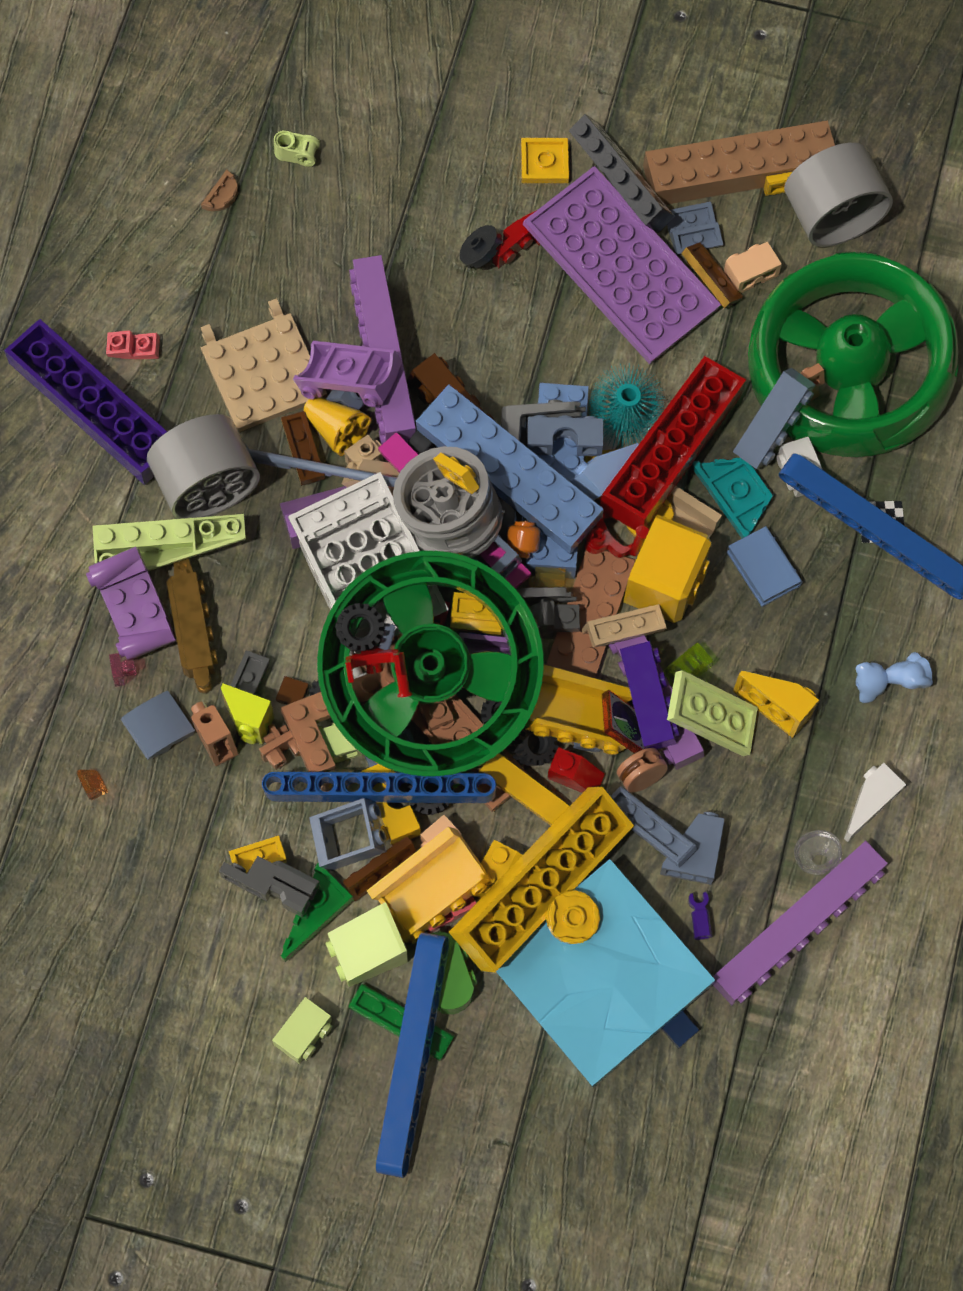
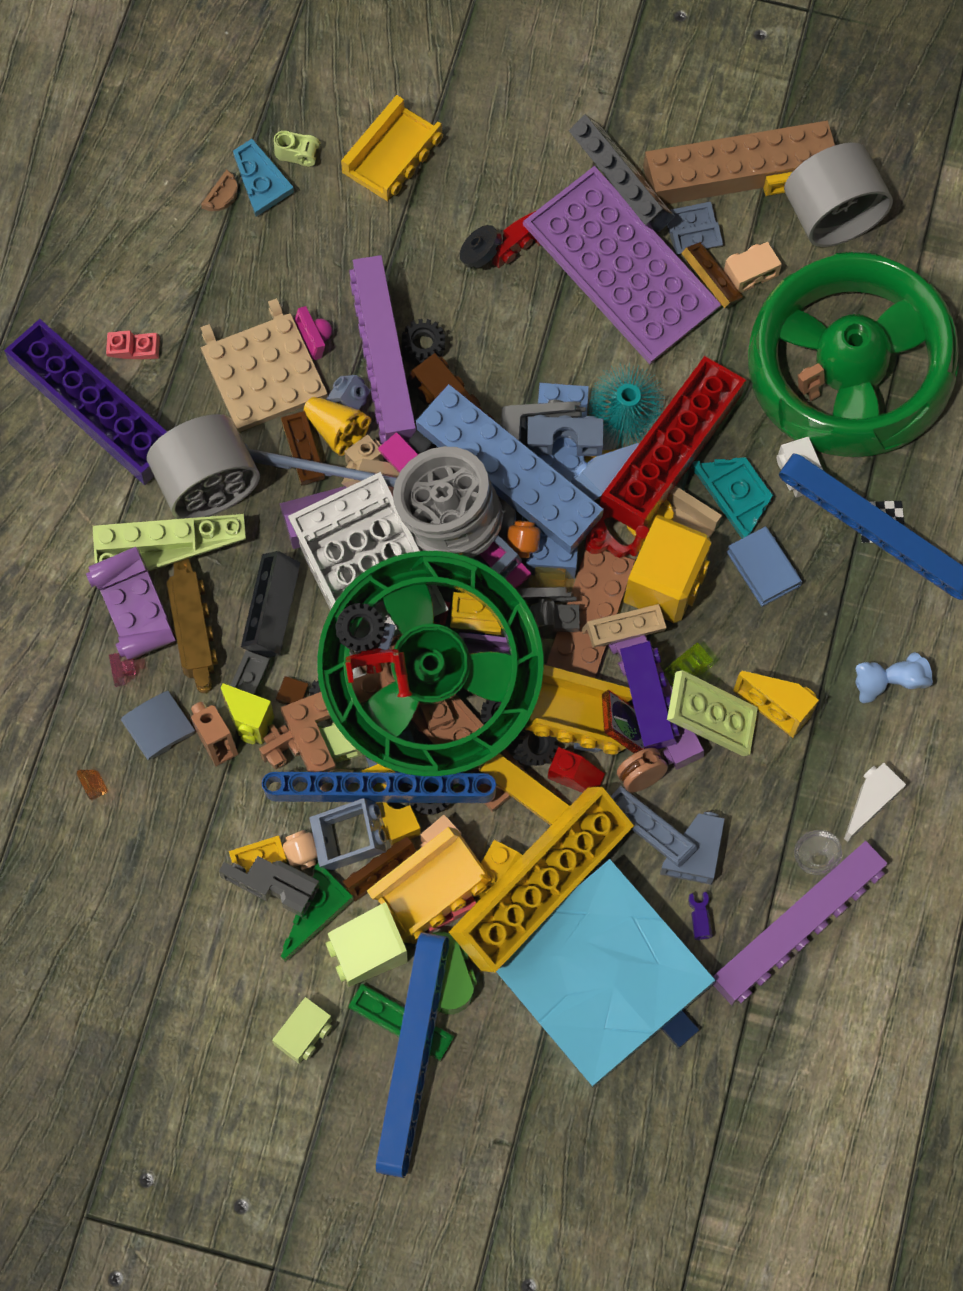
(260, 177): none -> dark azure wing
(270, 604): none -> black brick
(300, 849): none -> light nougat head
(313, 332): none -> dark pink tile
(350, 369): medium lavender piece -> none
(391, 149): none -> yellow panel
(418, 330): none -> black tyre
(456, 473): yellow plate -> none
(544, 160): yellow tile -> none
(572, 917): yellow tile -> none
(774, 418): sand blue brick -> none

